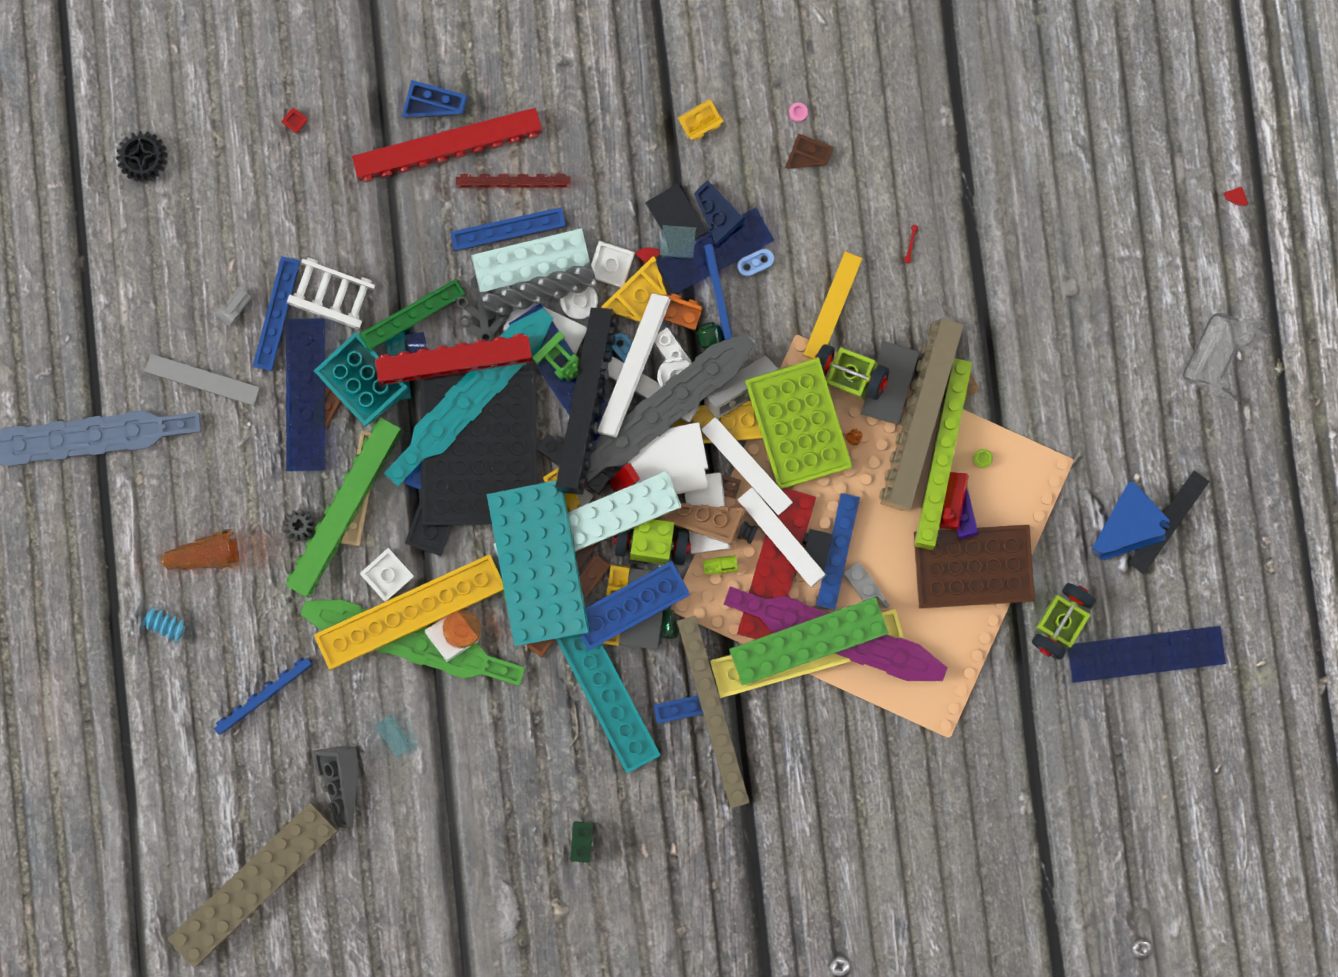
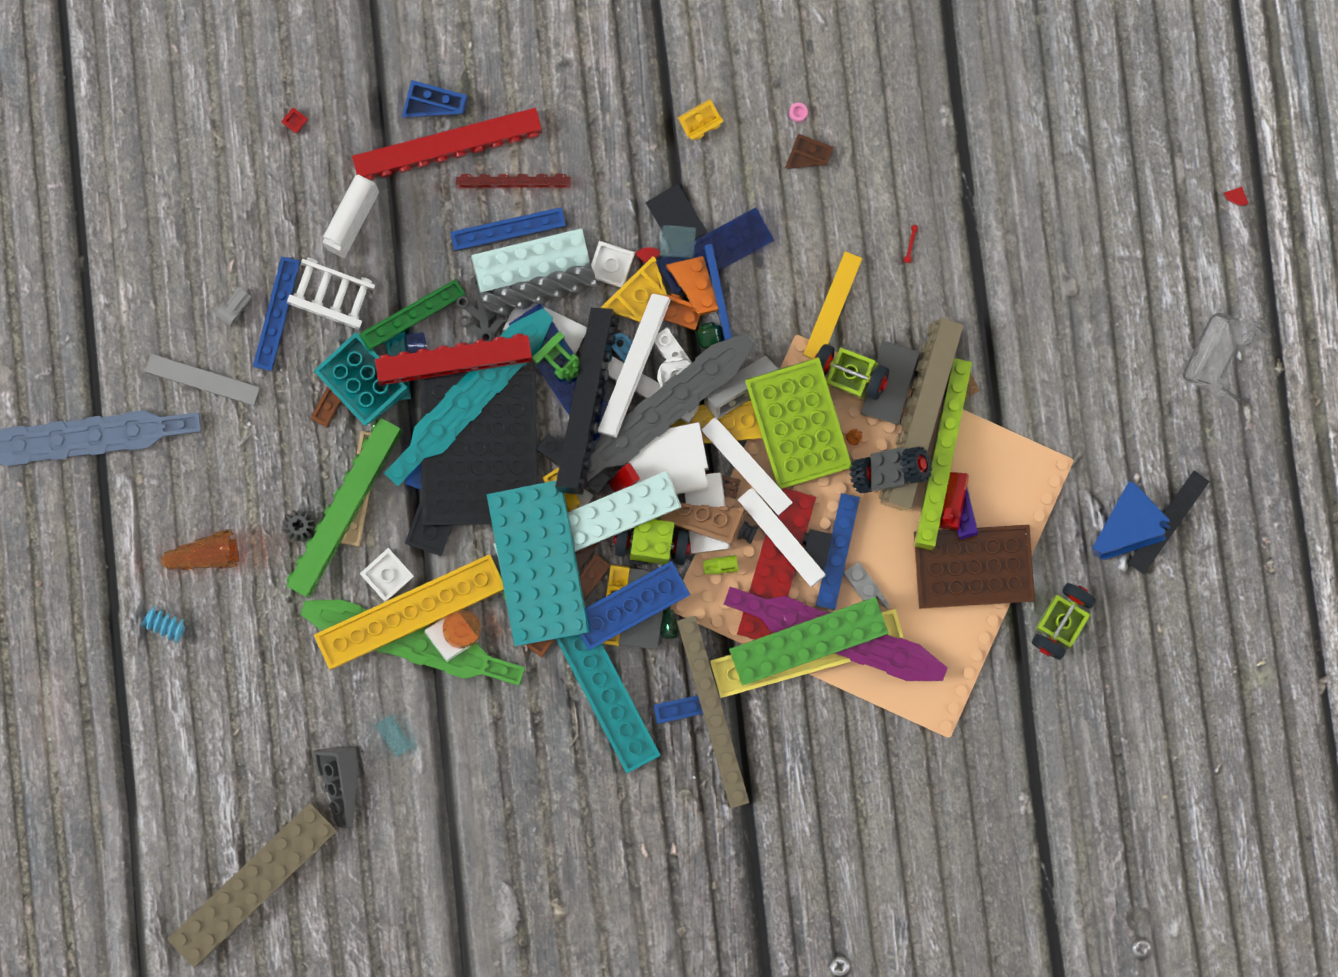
(139, 141): black gear -> none
(257, 699): blue plate -> none
(305, 395): clear blue plate -> none
(350, 216): none -> white piece
(579, 304): white tile -> none
(581, 842): dark green panel -> none
(696, 283): none -> orange wing
(718, 212): dark blue wing -> none
(755, 263): light blue plate -> none
(890, 469): none -> plate
(983, 458): lime plate -> none
(1146, 654): clear blue plate -> none

